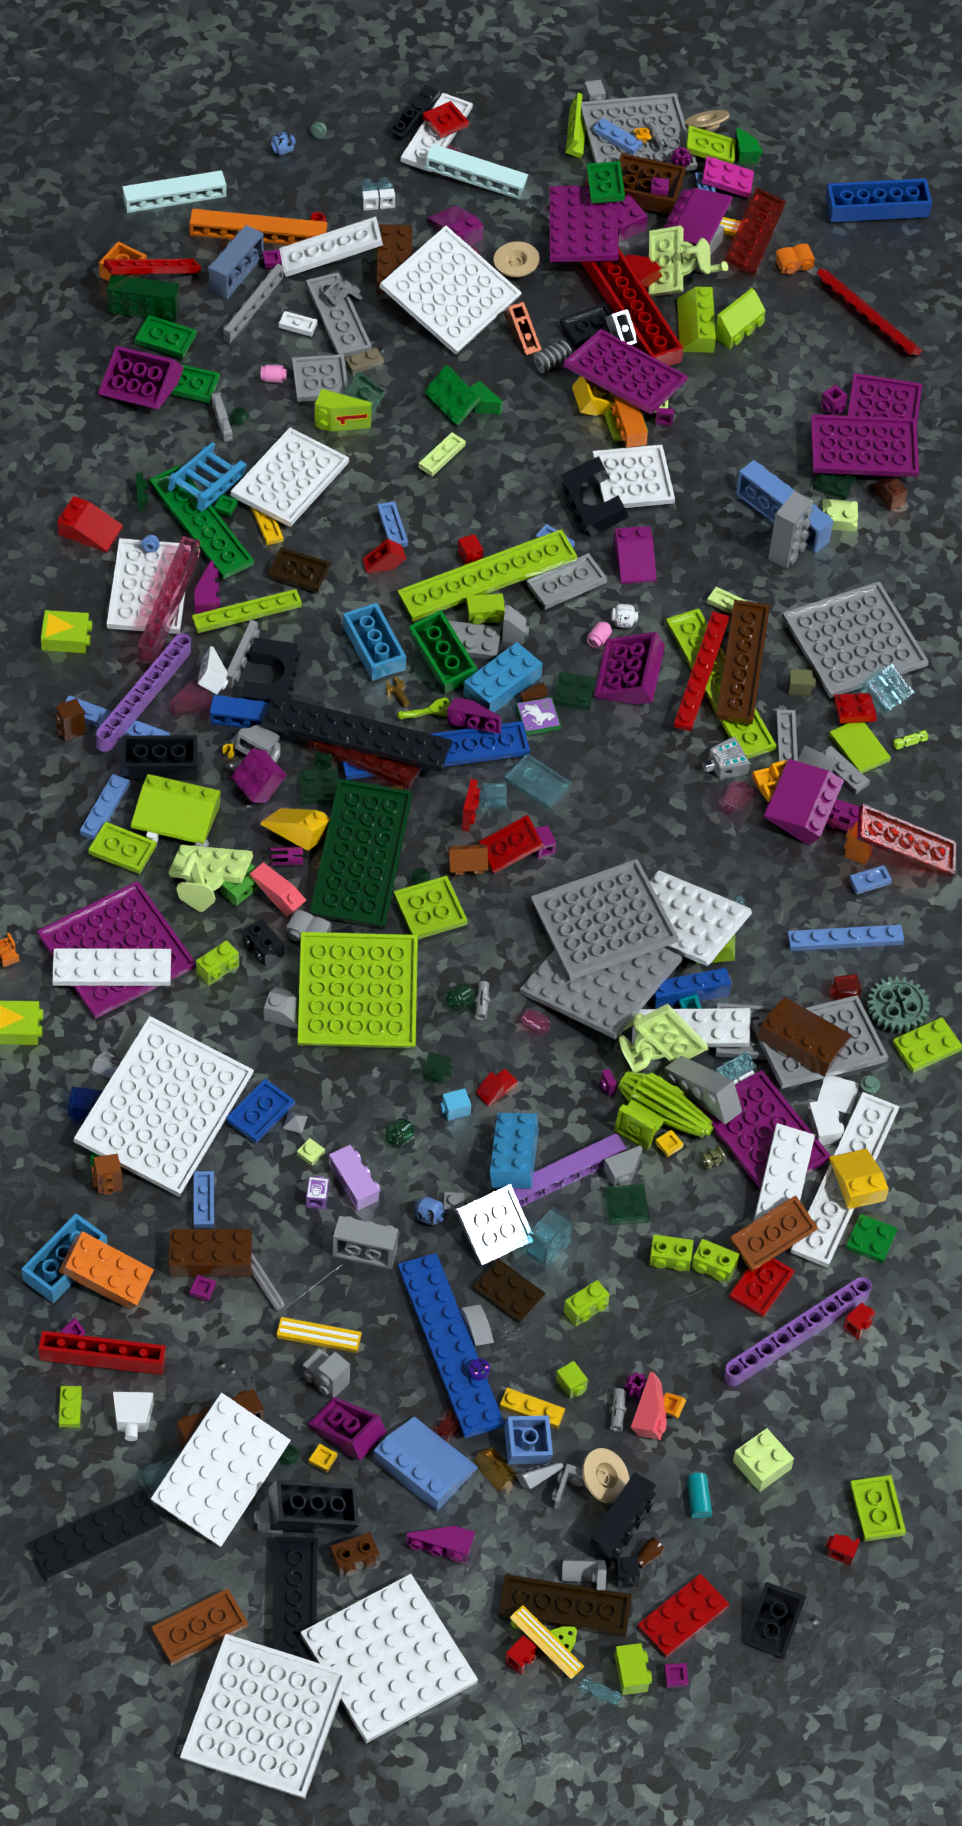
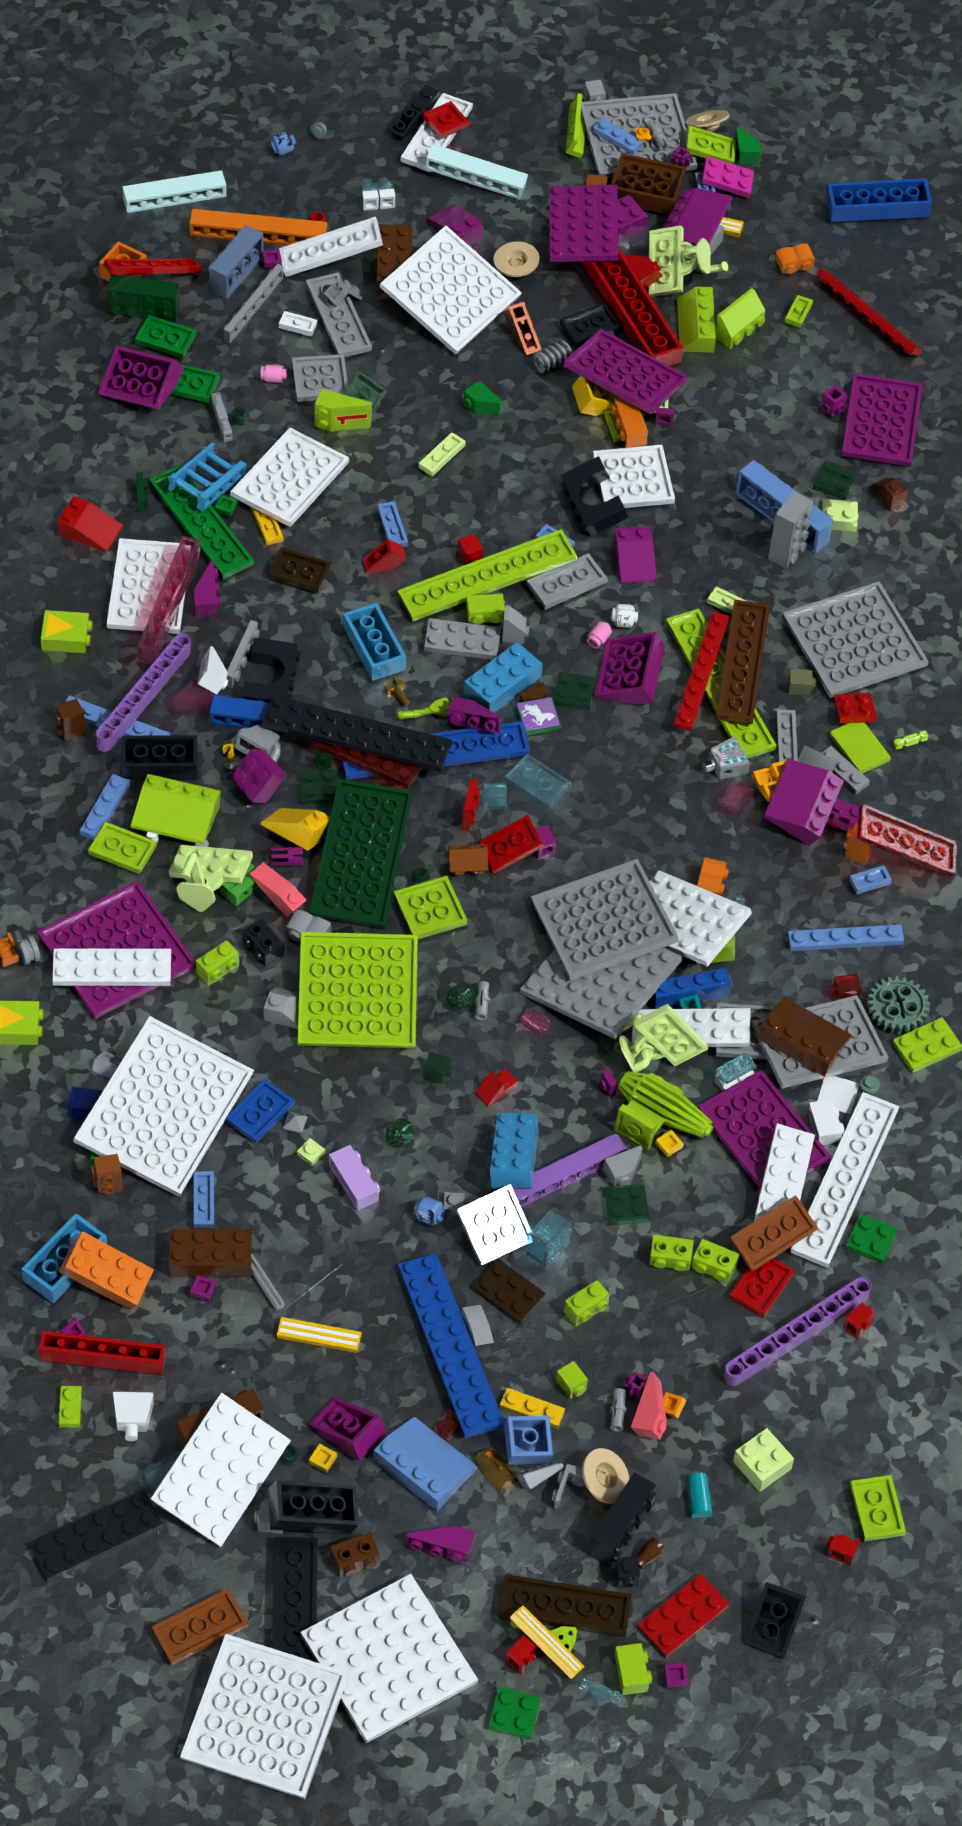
(28, 950): none -> light grey wheel
(150, 539): medium blue plate -> none
(246, 611): lime plate -> none
(317, 1192): medium lavender brick -> none
(327, 1373): light grey brick -> none
(364, 361): dark tan plate -> none
(365, 1242): light grey brick -> none
(442, 651): green brick -> none
(452, 395): green plate -> none
(455, 1104): medium azure brick -> none
(479, 1369): dark purple tile -> none
(514, 1713): none -> green plate
(585, 1571): light grey bracket -> none
(605, 182): green plate -> none
(622, 327): light grey brick -> none
(660, 186): magenta plate -> none
(705, 1087): light grey wedge -> none
(712, 876): none -> orange brick
(713, 1158): olive bush -> none
(755, 230): clear red plate -> none
(798, 311): none -> lime plate
(859, 1178): yellow slope -> none
(864, 445): magenta plate -> none
(888, 688): clear light blue slope -> none

